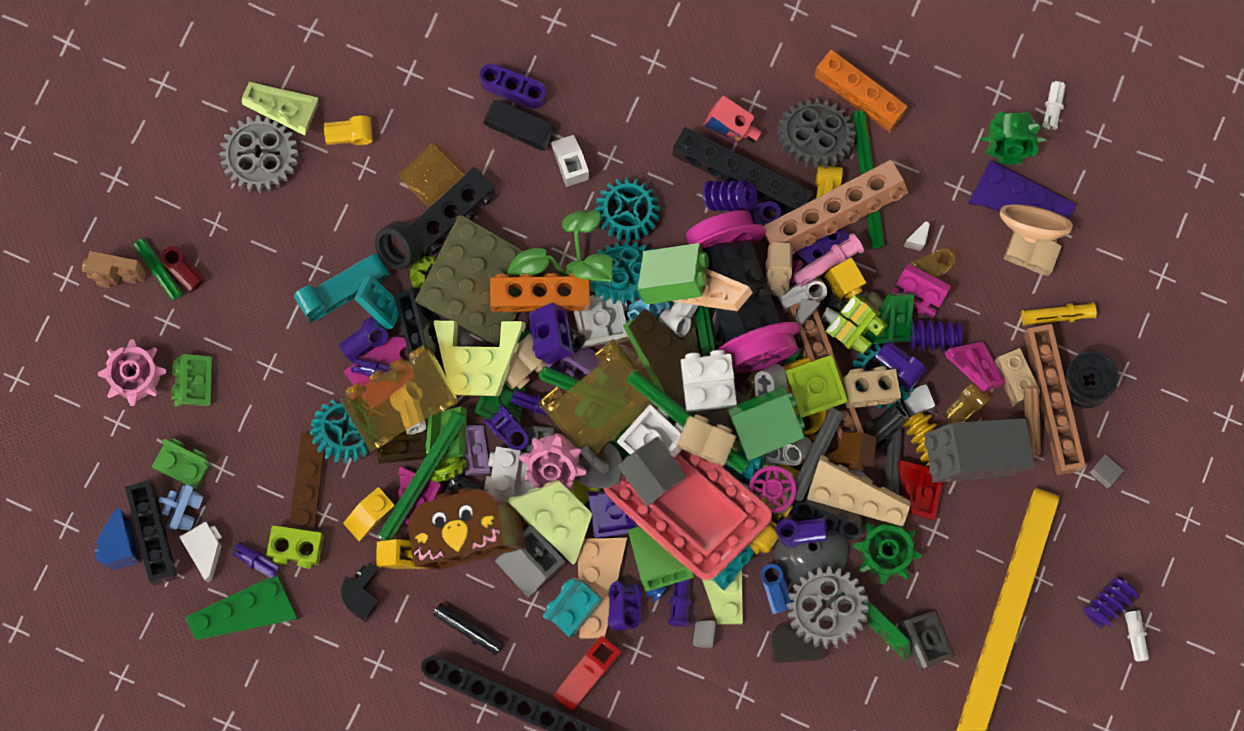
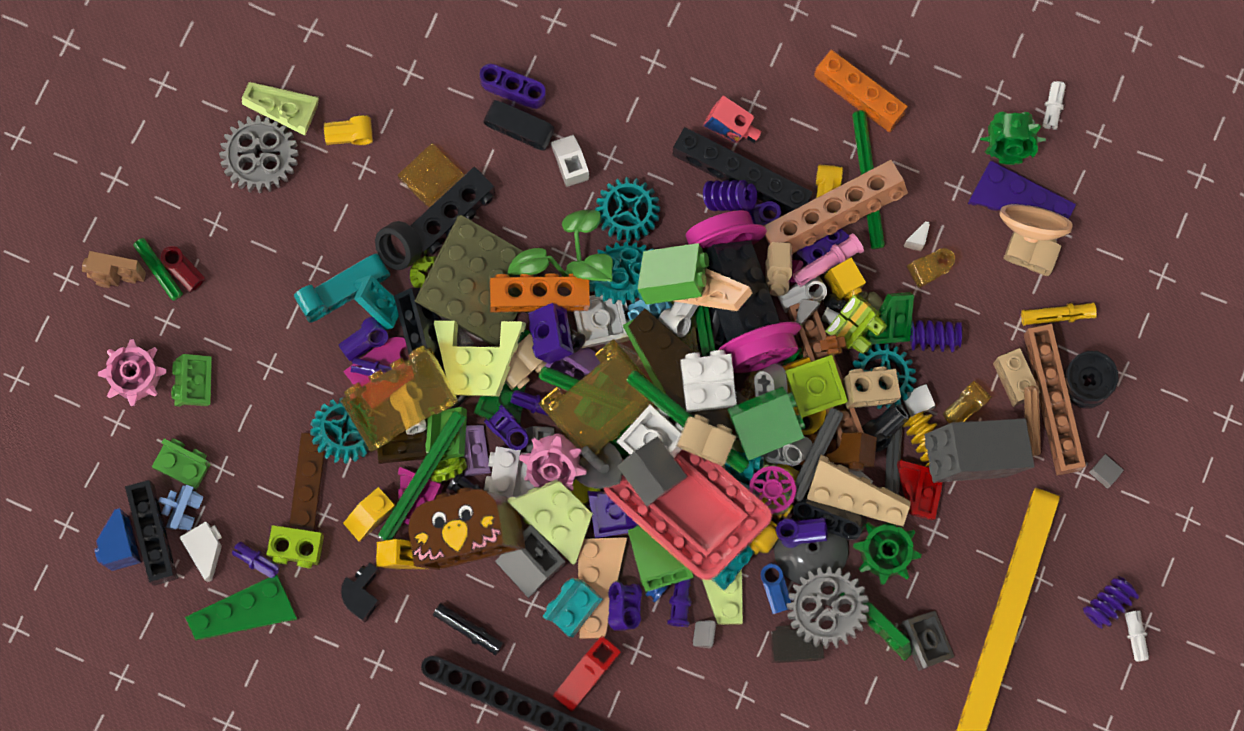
(816, 133): dark grey gear -> none
(833, 345): none -> dark orange plate
(908, 369): dark purple piece -> none
(923, 286): dark pink plate -> none
(977, 365): dark pink wing -> none

